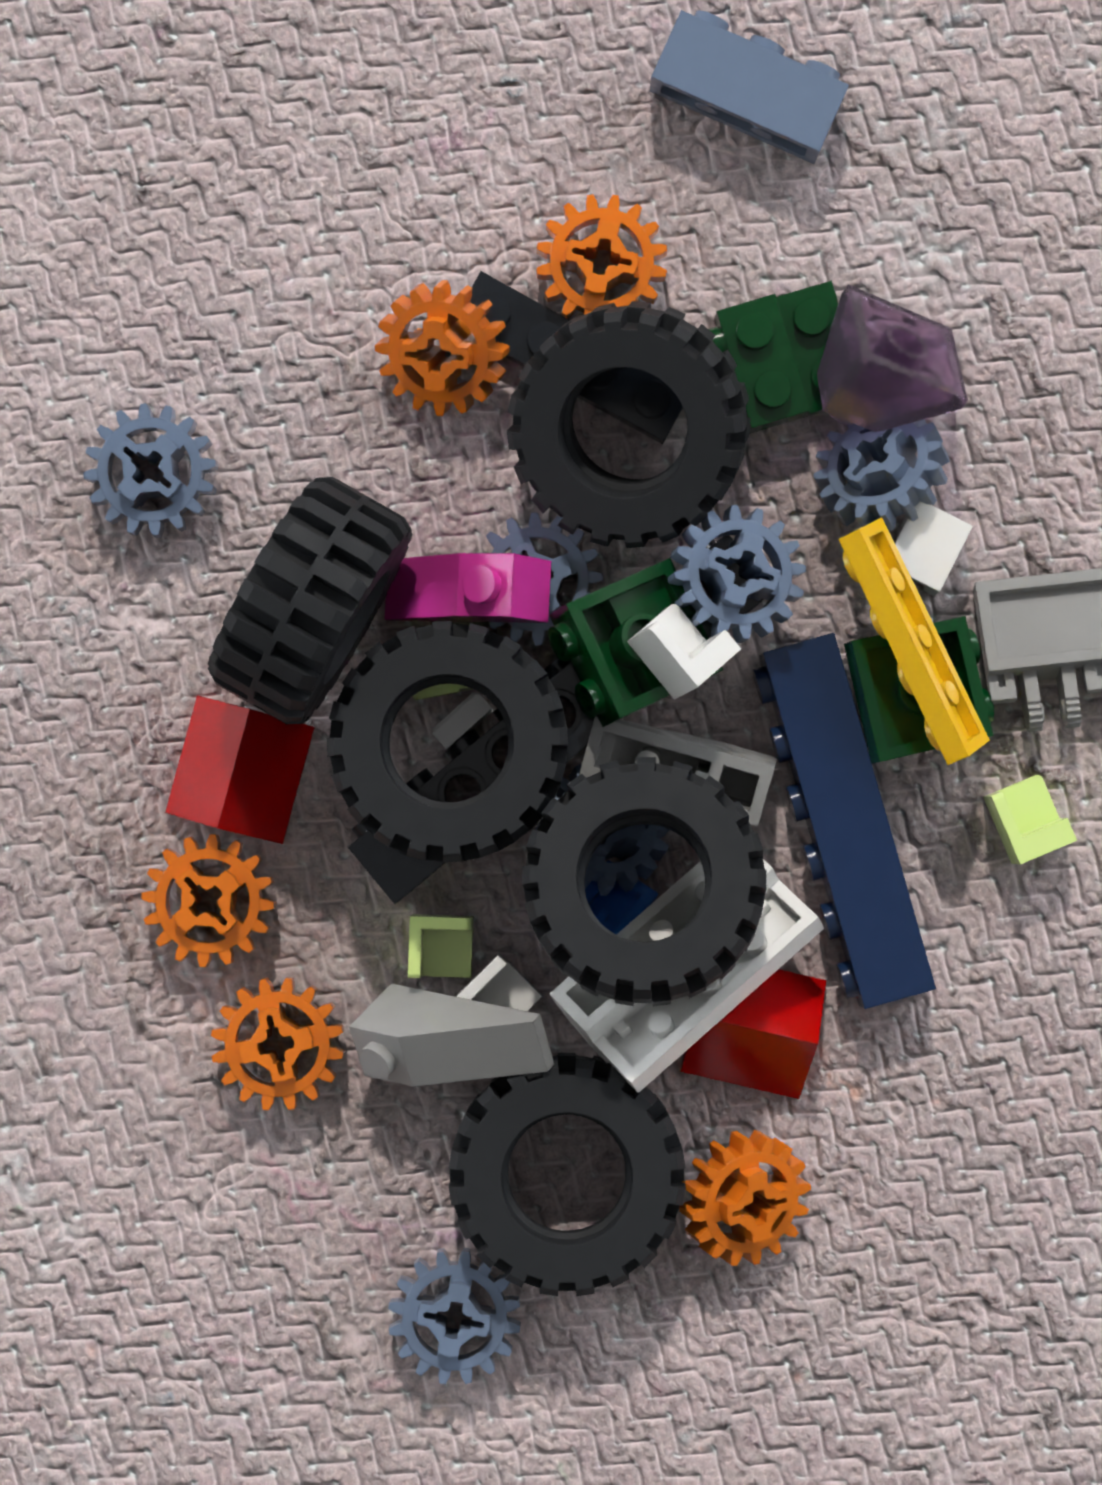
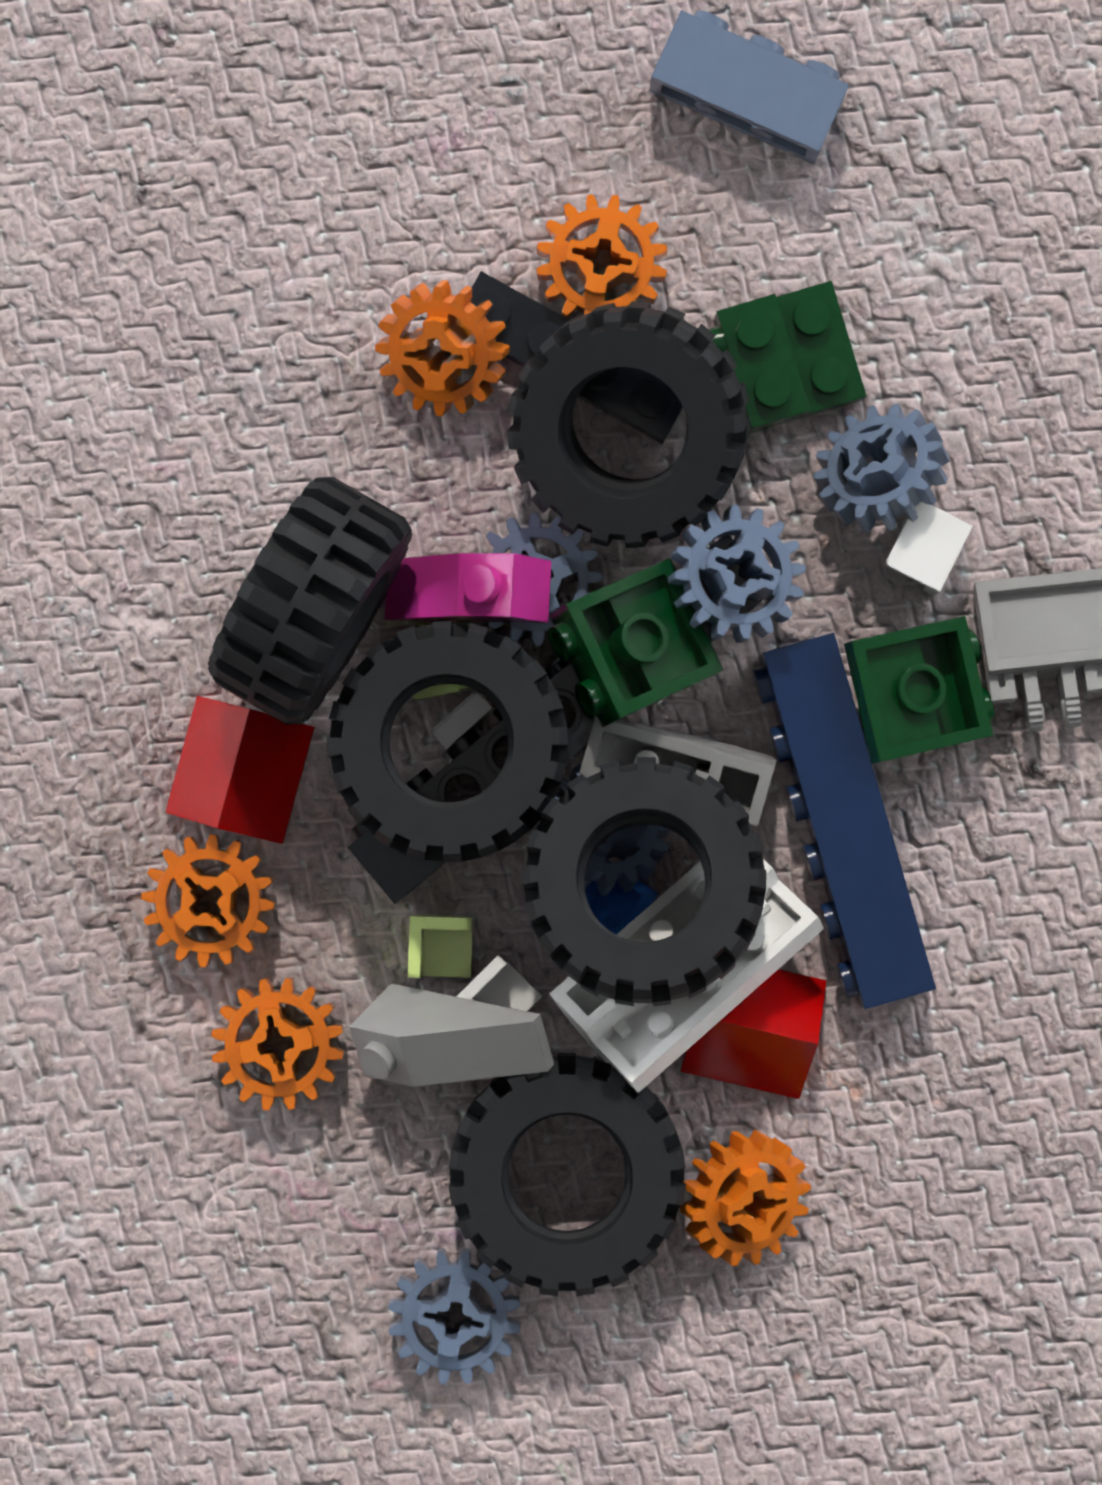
(130, 491): sand blue gear -> none
(679, 652): white panel -> none
(887, 365): clear purple slope -> none
(920, 653): yellow plate -> none
(1028, 820): yellowish green panel -> none

